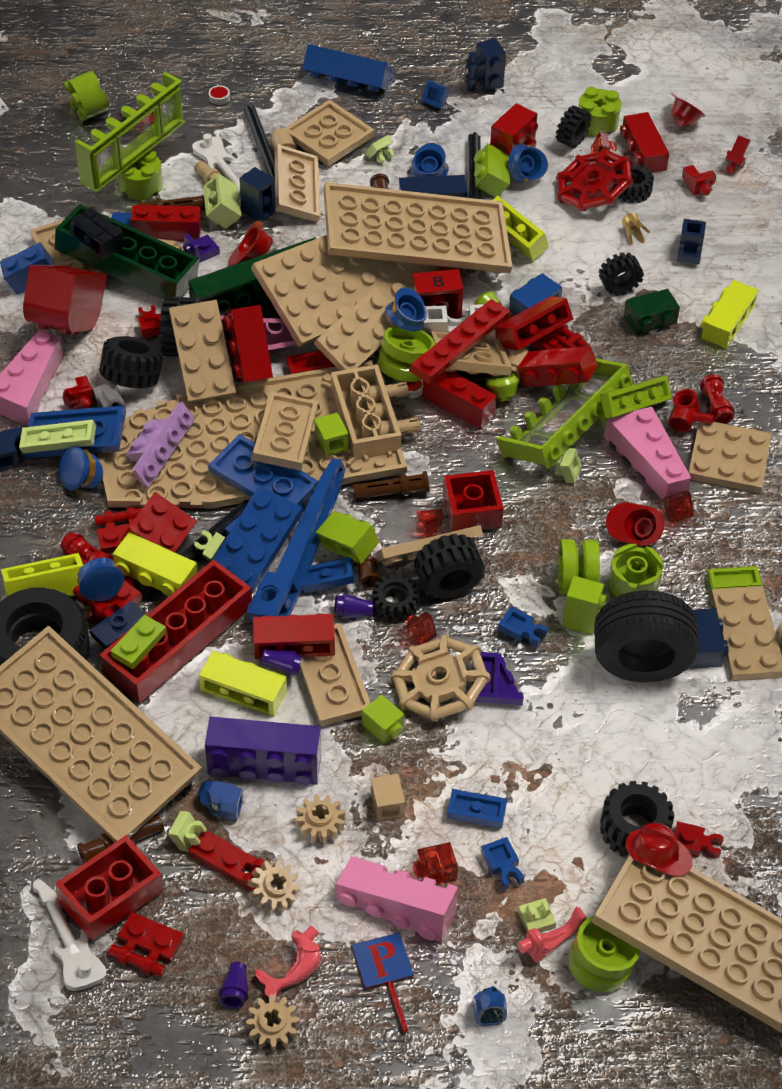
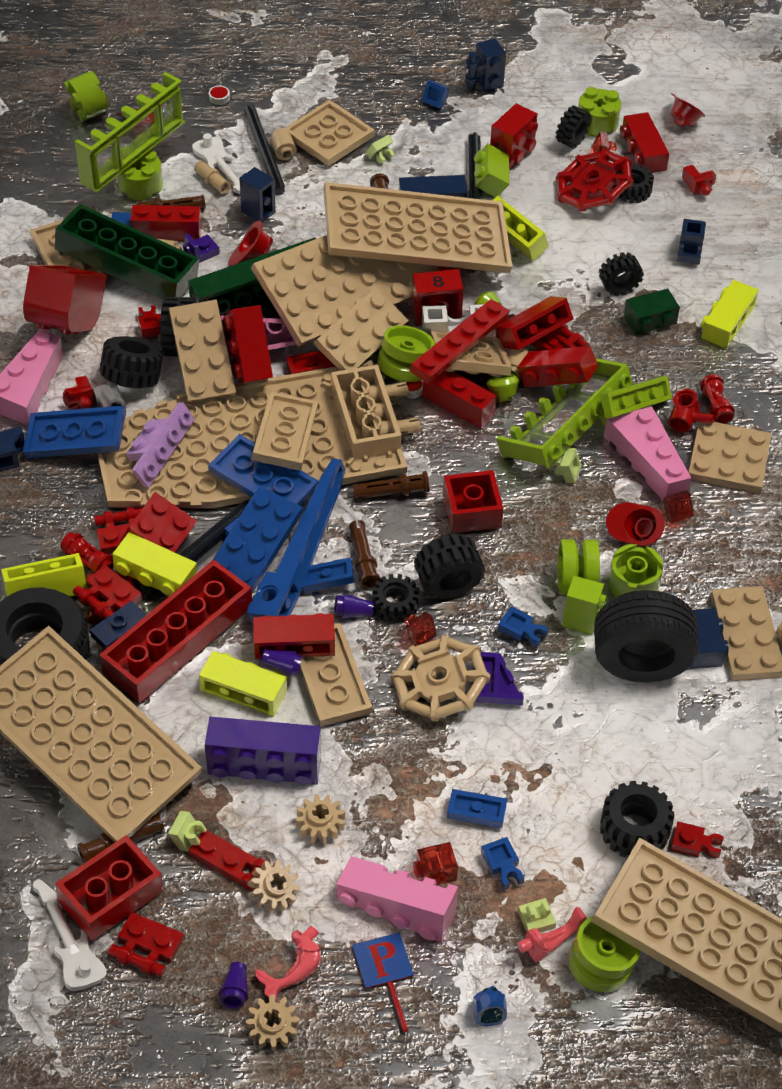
(16, 267): blue brick -> none
(57, 436): yellowish green plate -> none
(80, 469): blue piece -> none
(97, 233): black brick -> none
(100, 579): blue piece -> none
(138, 641): lime plate -> none
(211, 547): yellowish green tile -> none
(221, 799): blue rock -> none
(222, 201): yellowish green brick -> none
(297, 183): tan plate -> none
(331, 434): lime brick -> none
(348, 67): blue slope -> none
(348, 536): lime brick -> none
(383, 719): lime brick -> none
(387, 797): tan brick -> none
(394, 554): tan plate -> none
(407, 310): blue piece -> none
(429, 161): blue piece -> none
(429, 520): clear red tile -> none
(527, 163): blue piece -> none
(532, 293): blue brick -> none
(632, 223): pearl gold piece -> none
(659, 849): red piece -> none
(733, 577): lime tile -> none
(736, 155): red piece -> none

